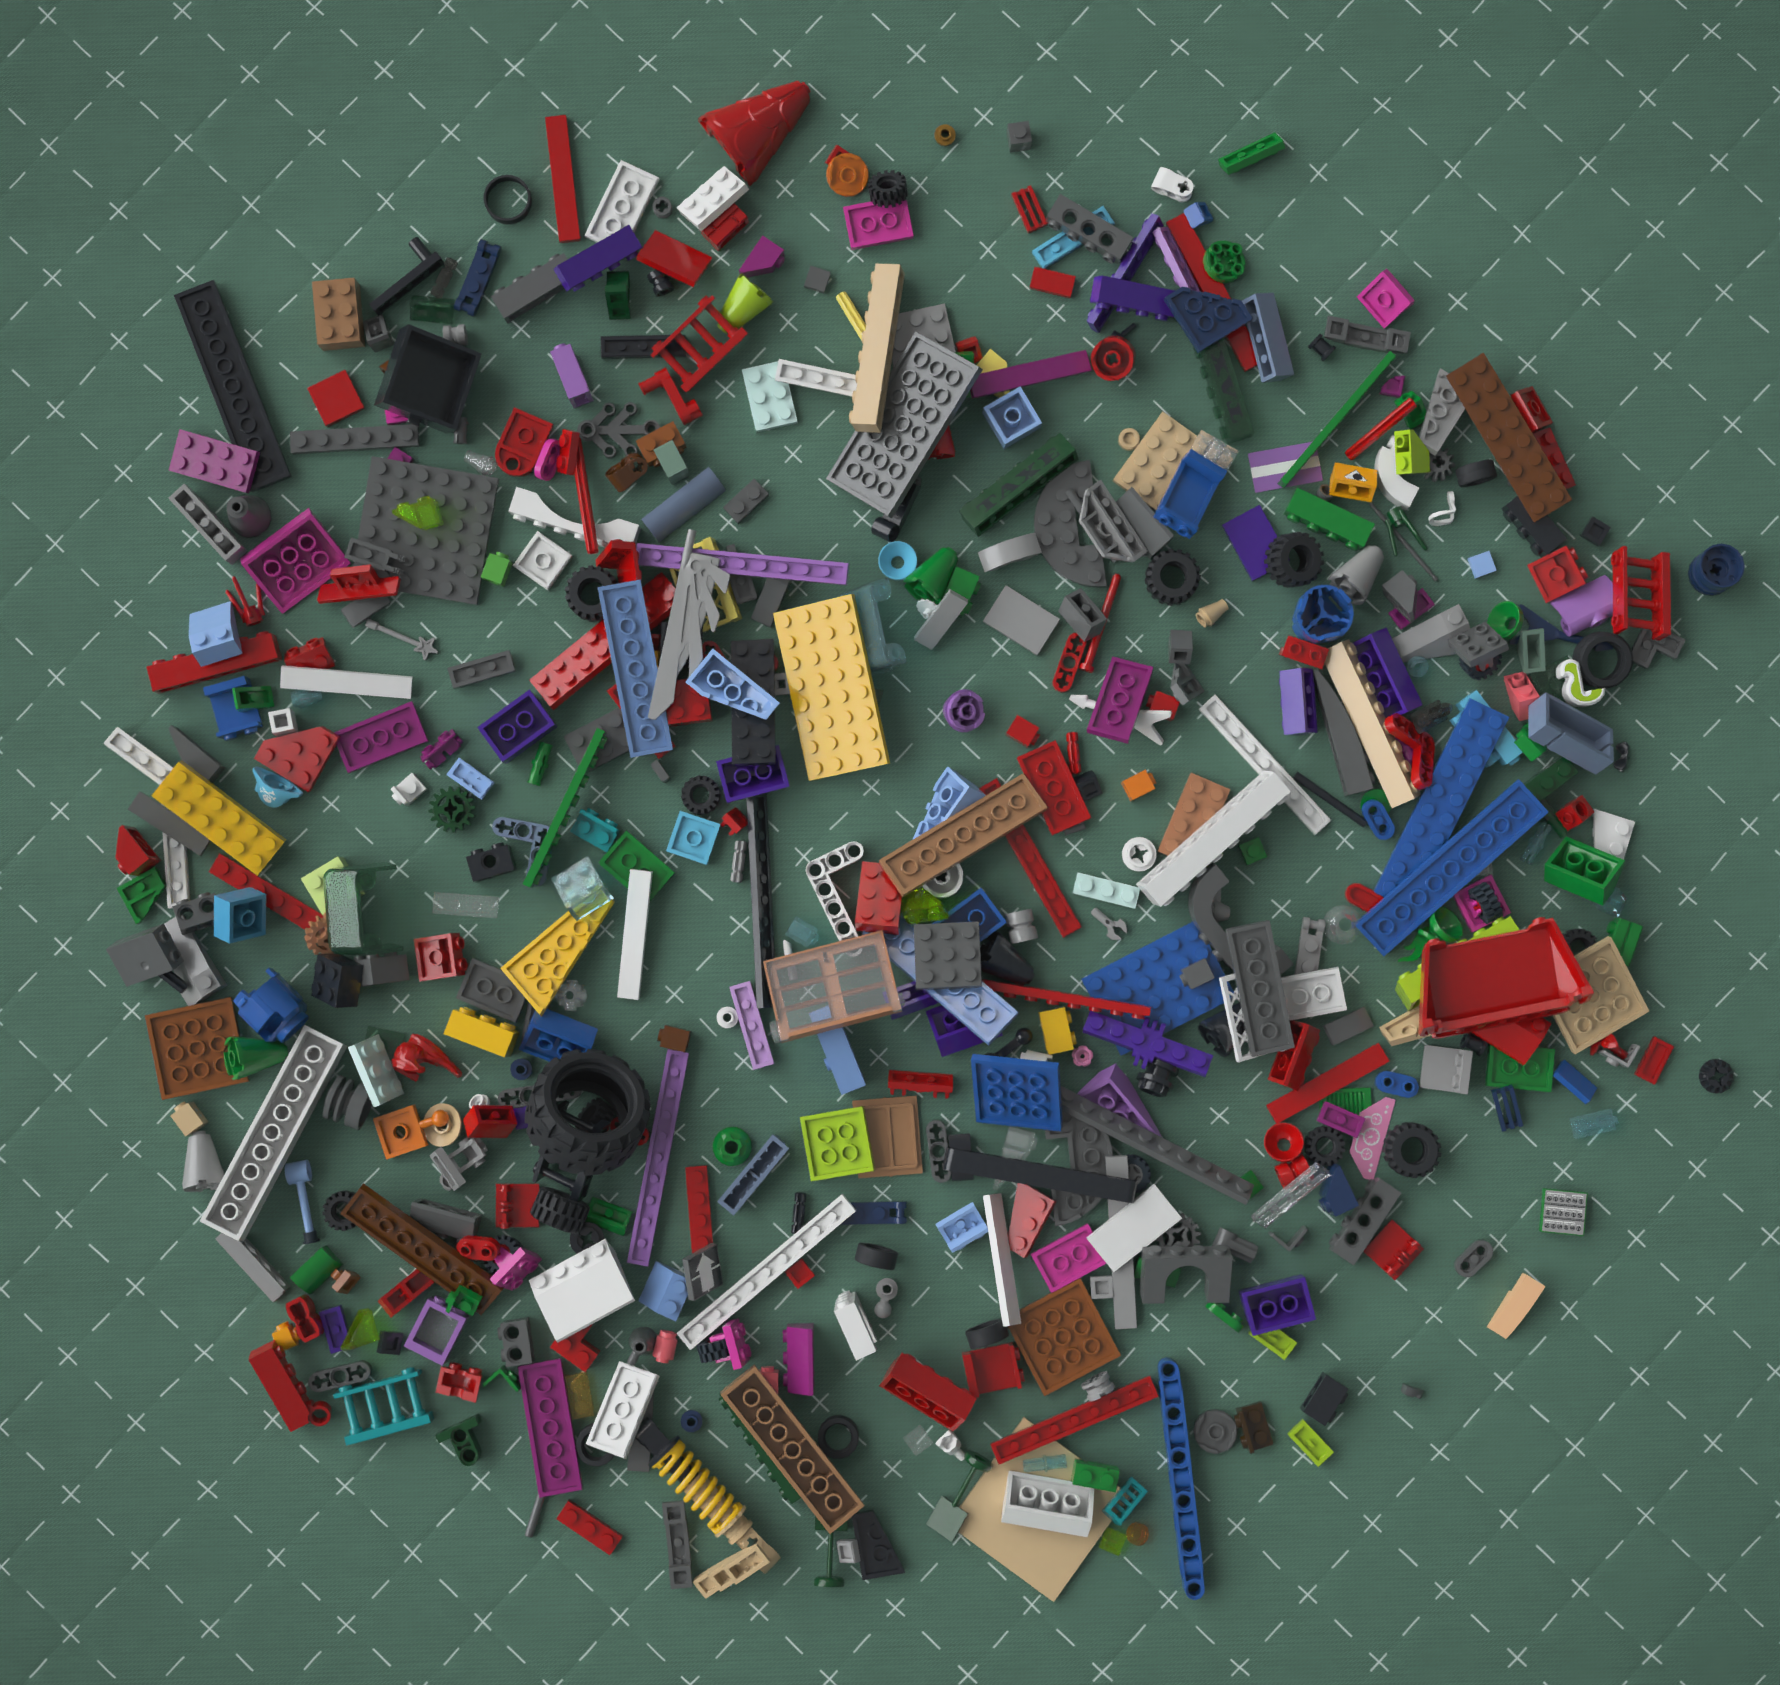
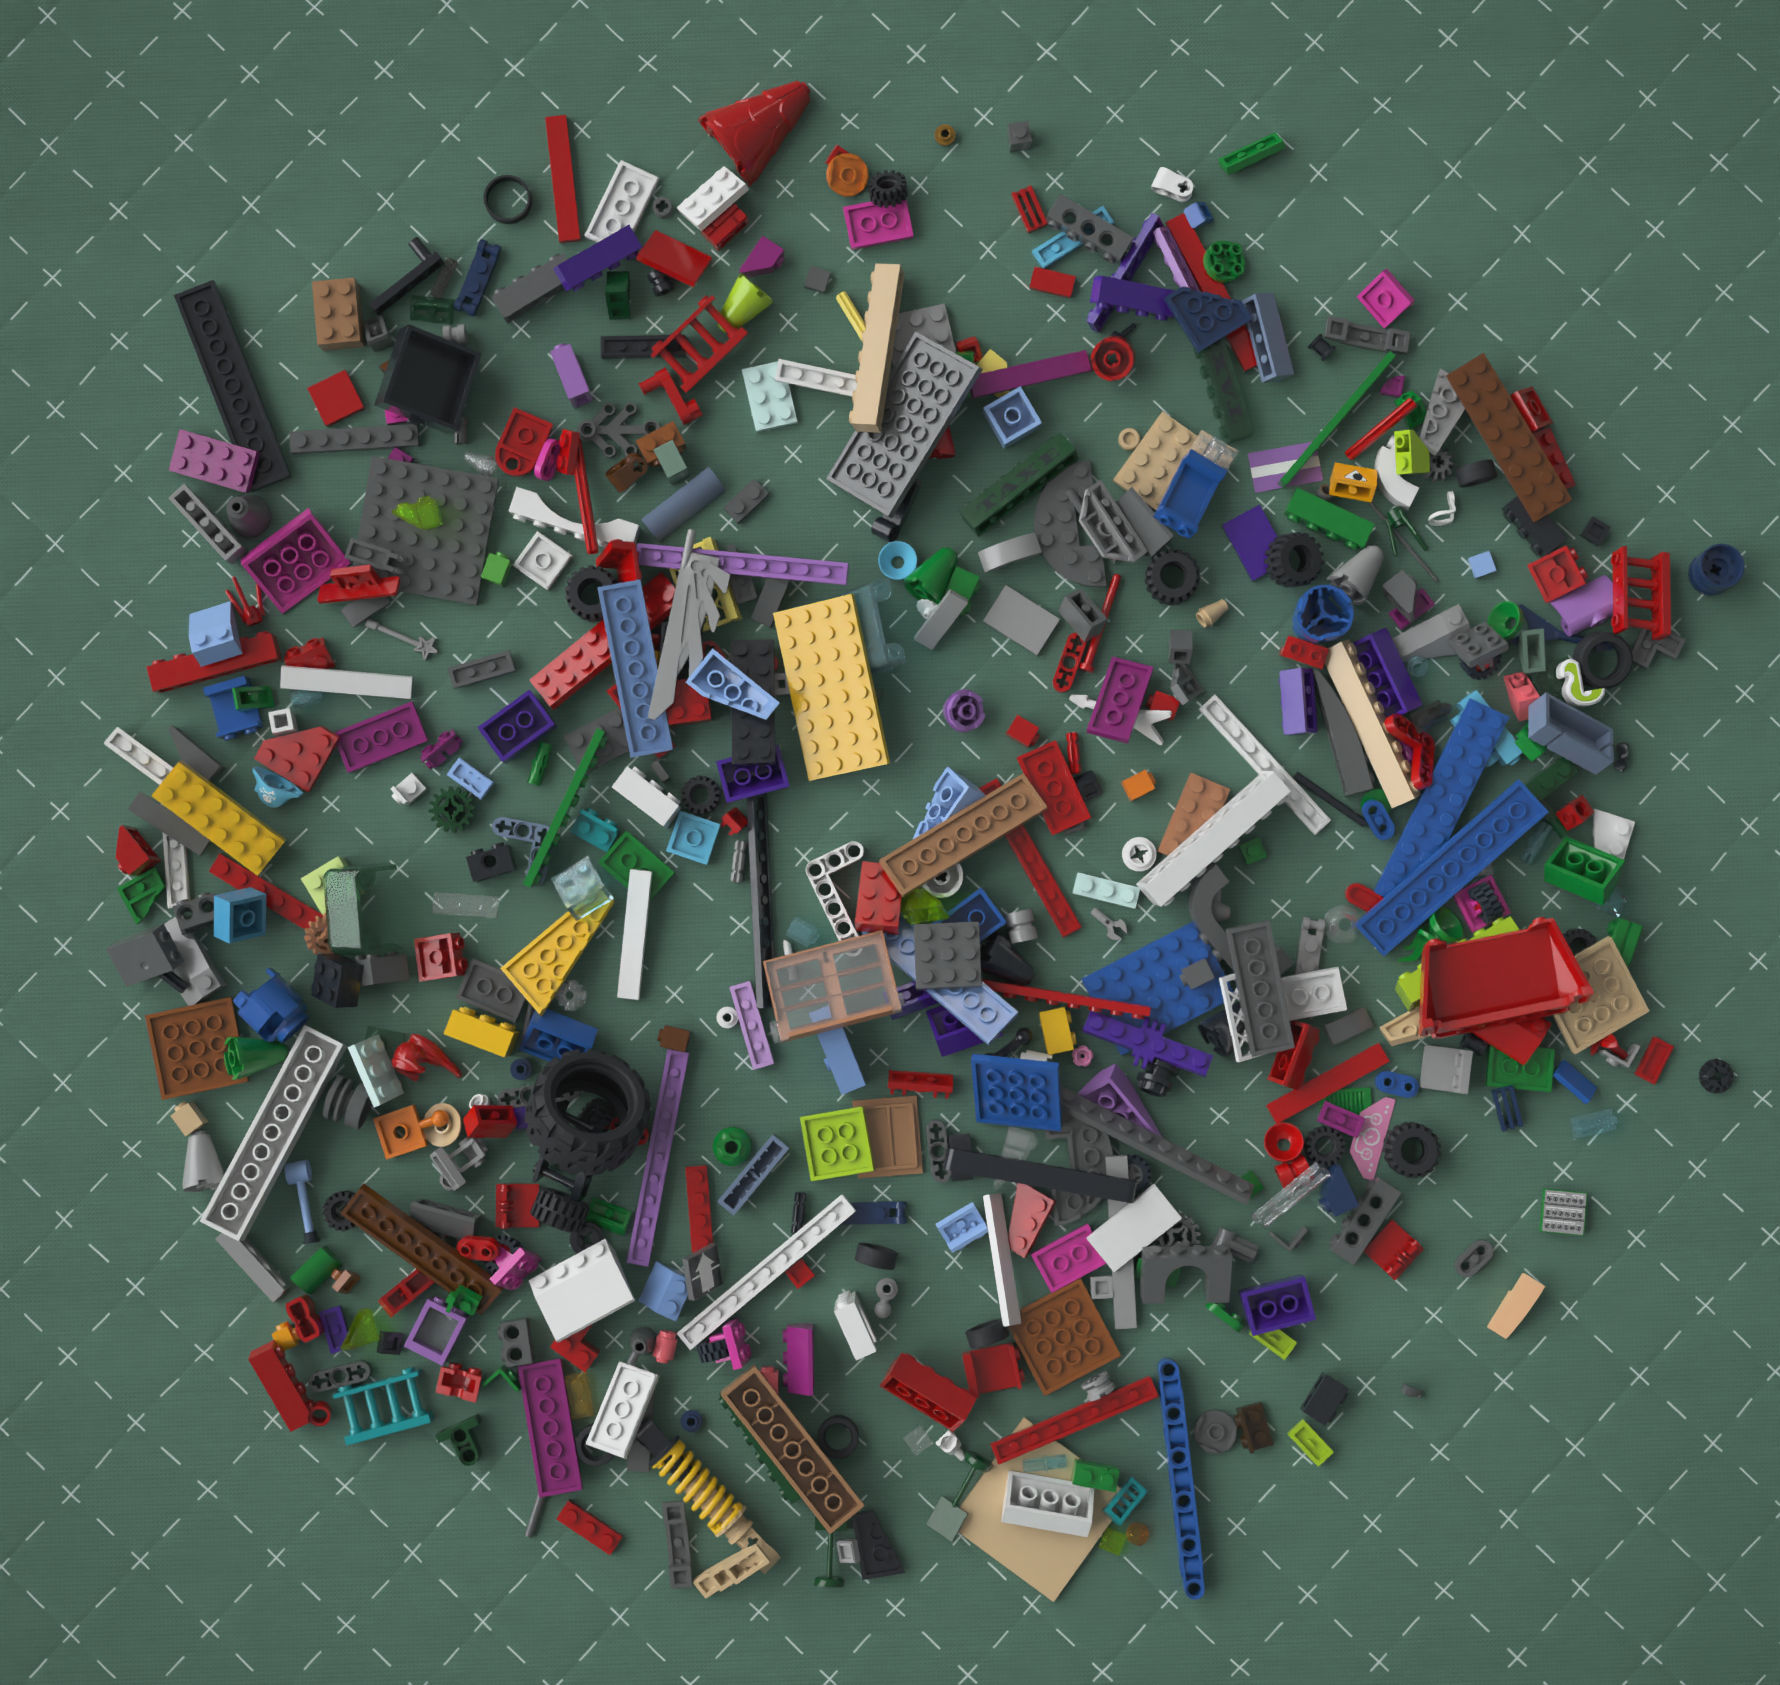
(647, 796): none -> white brick

